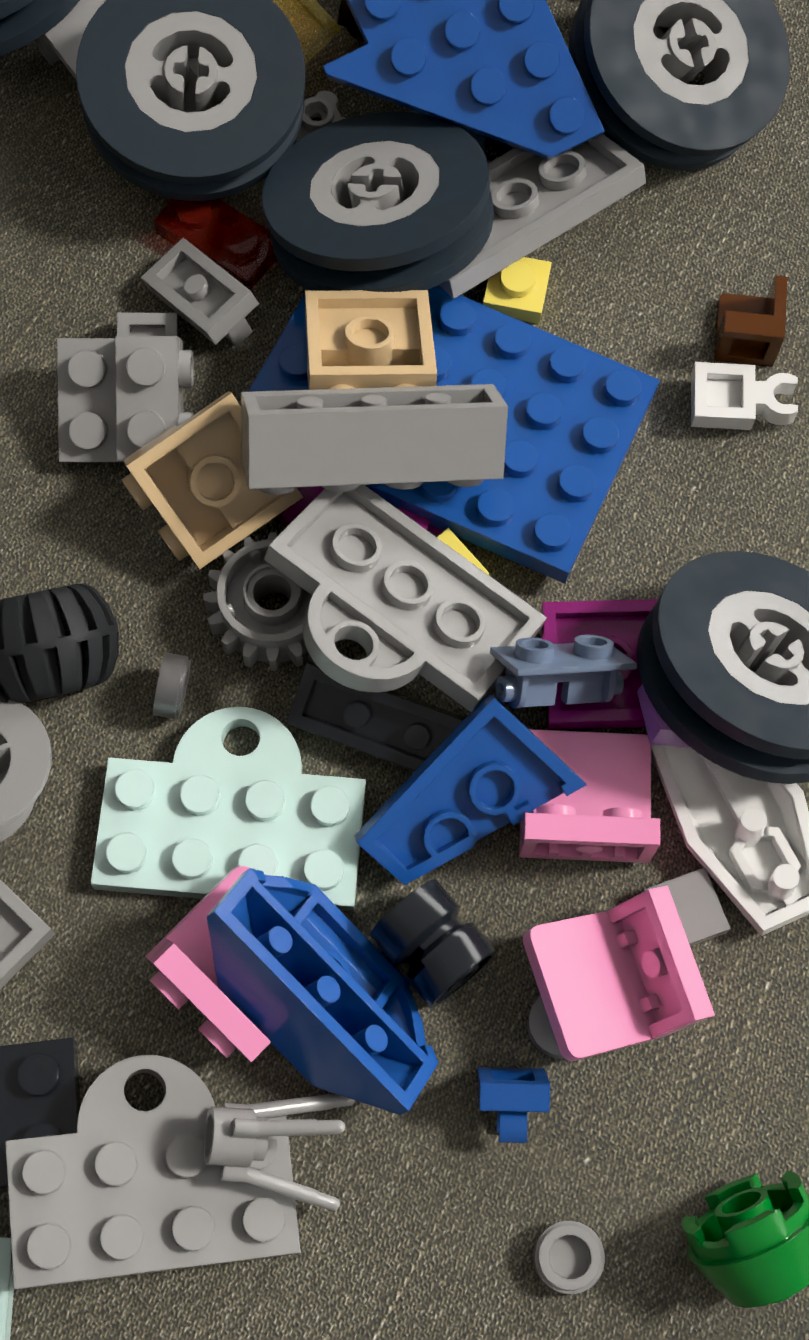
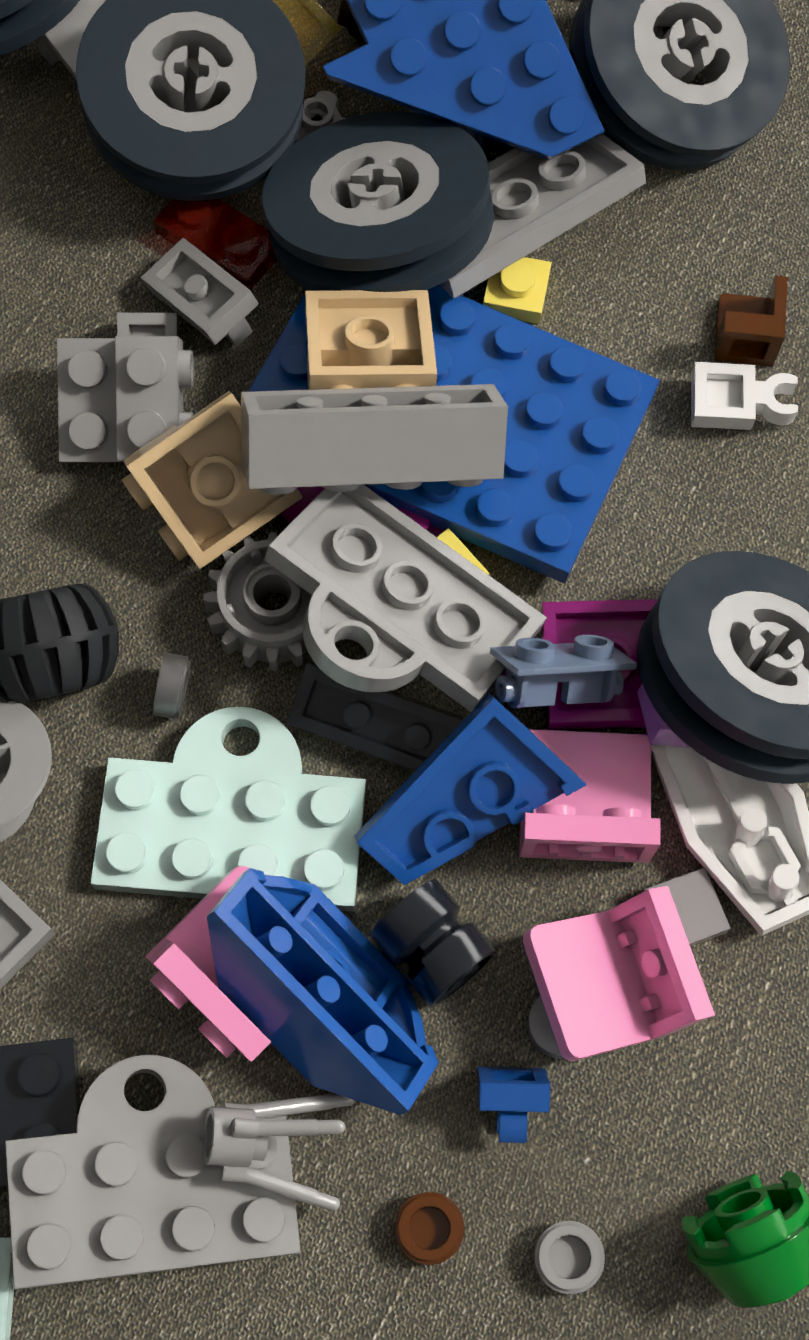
(429, 1228): none -> reddish brown tile

